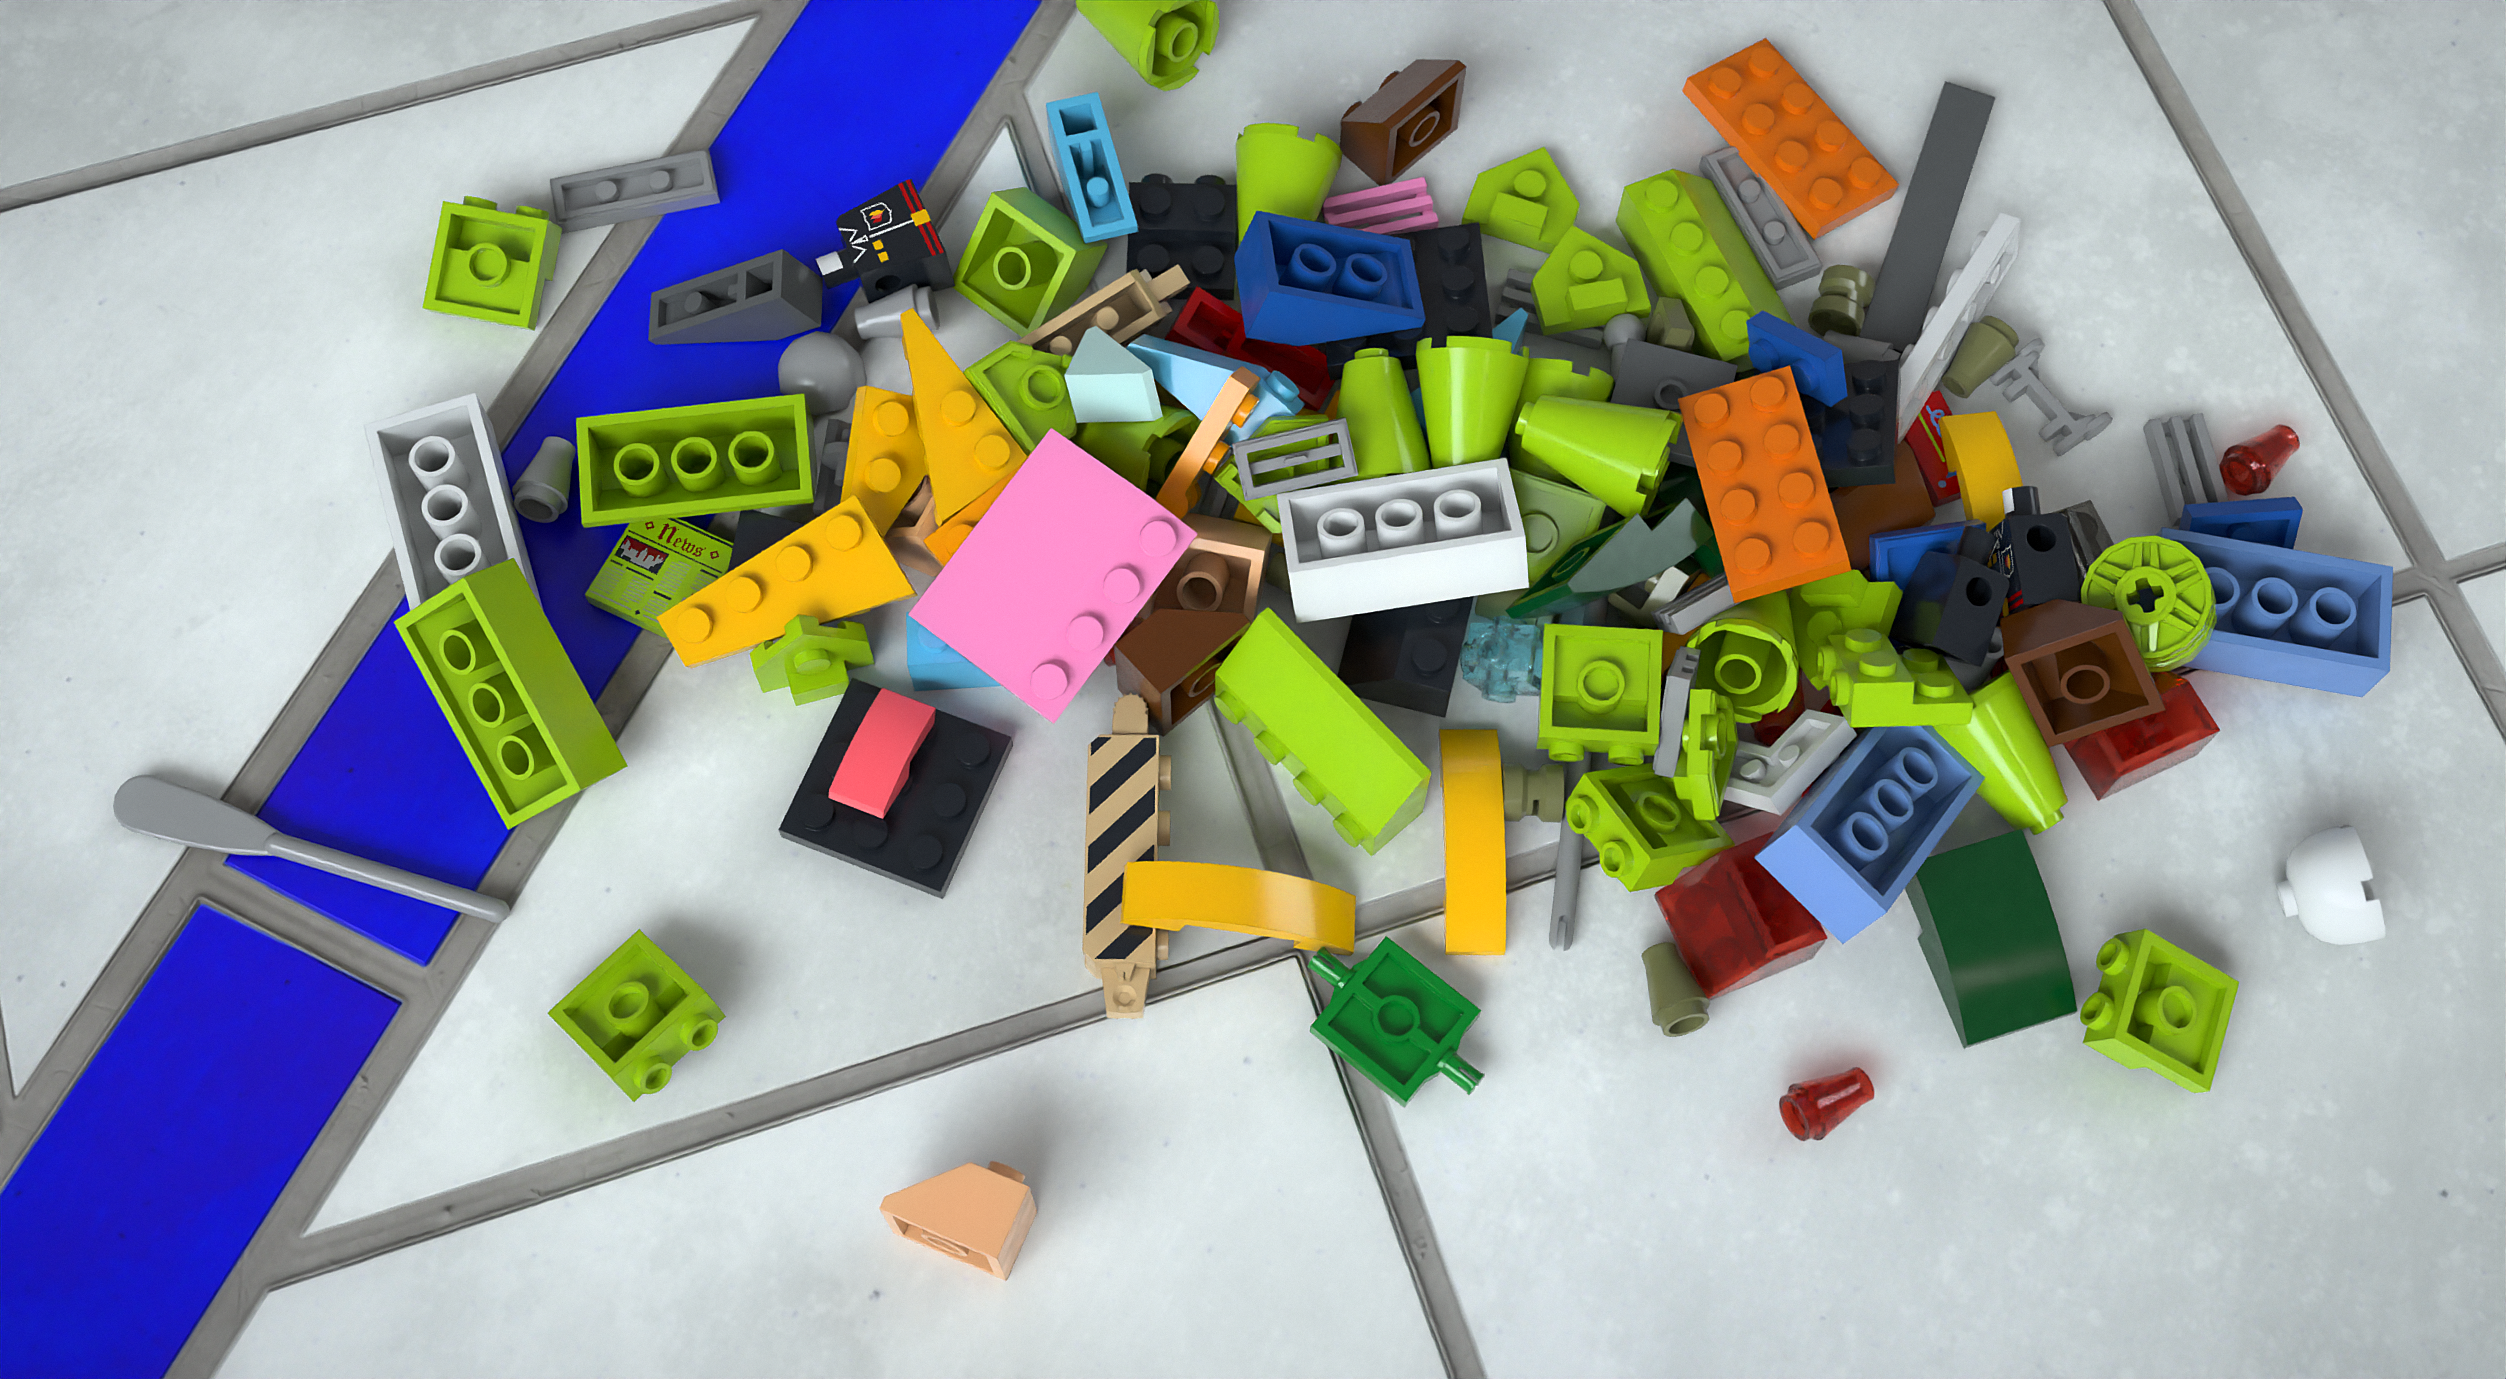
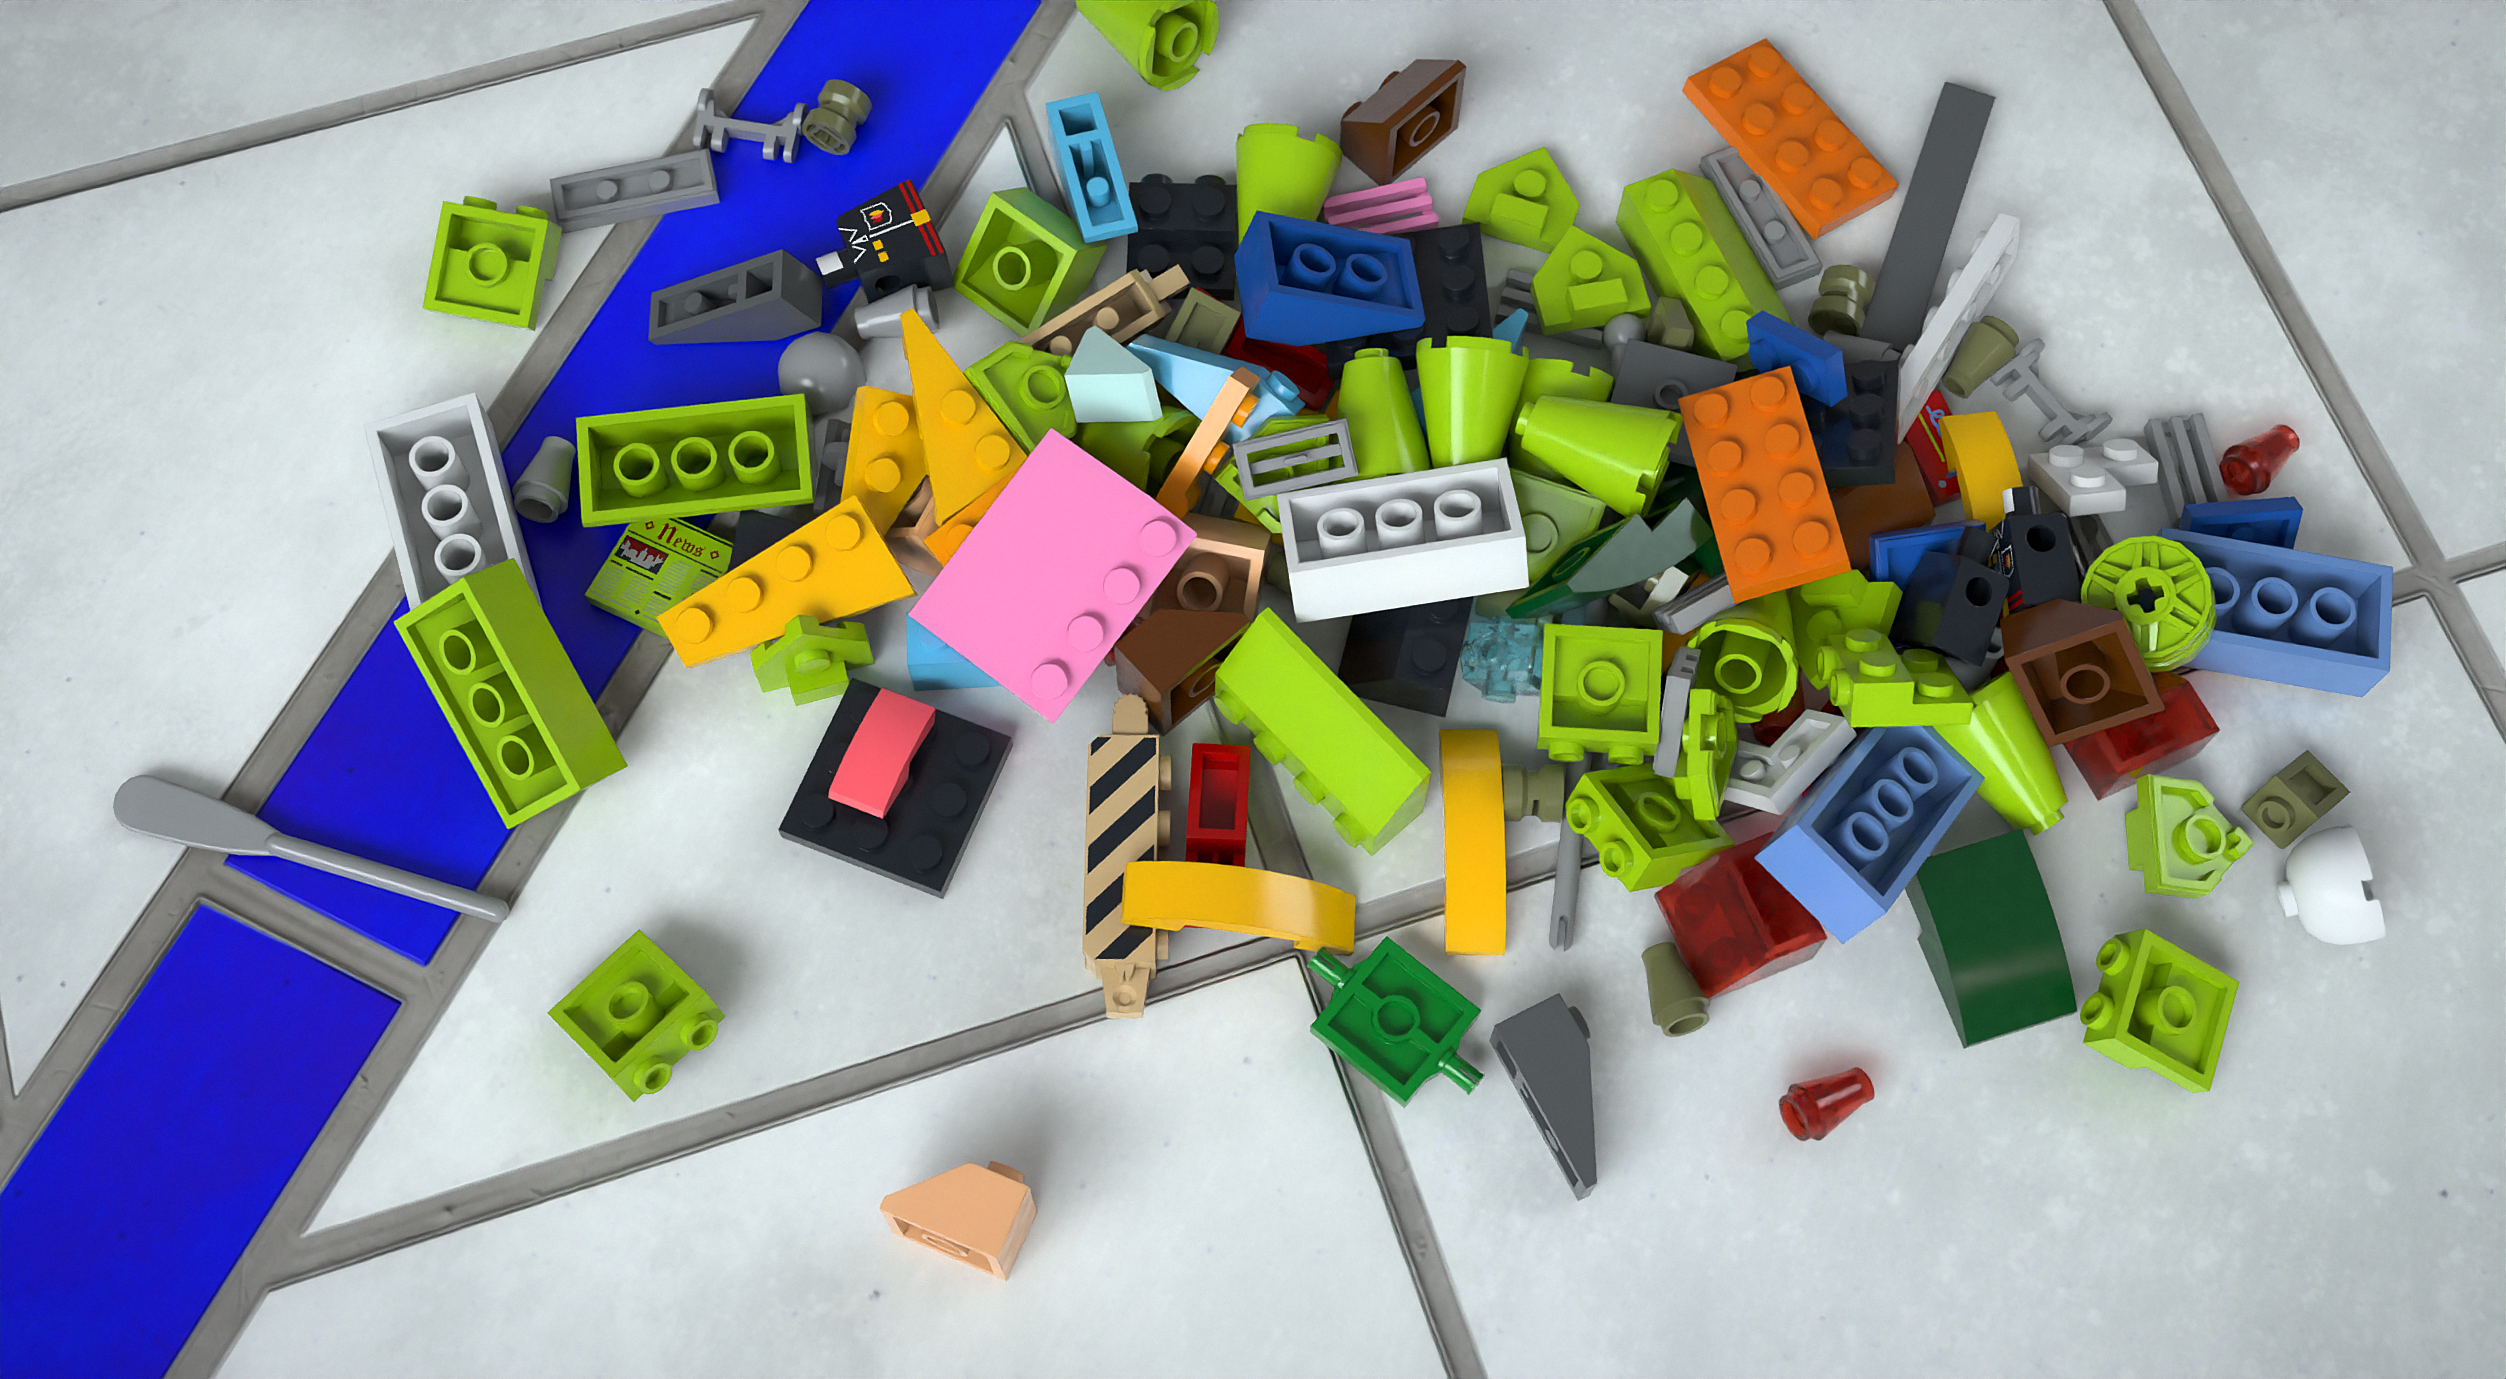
(715, 122): none -> light grey piece
(838, 114): none -> olive wheel
(1204, 323): none -> olive bracket
(1218, 805): none -> red slope
(1551, 1070): none -> dark grey slope
(2093, 477): none -> white plate
(2180, 837): none -> lime plate
(2294, 799): none -> olive bracket

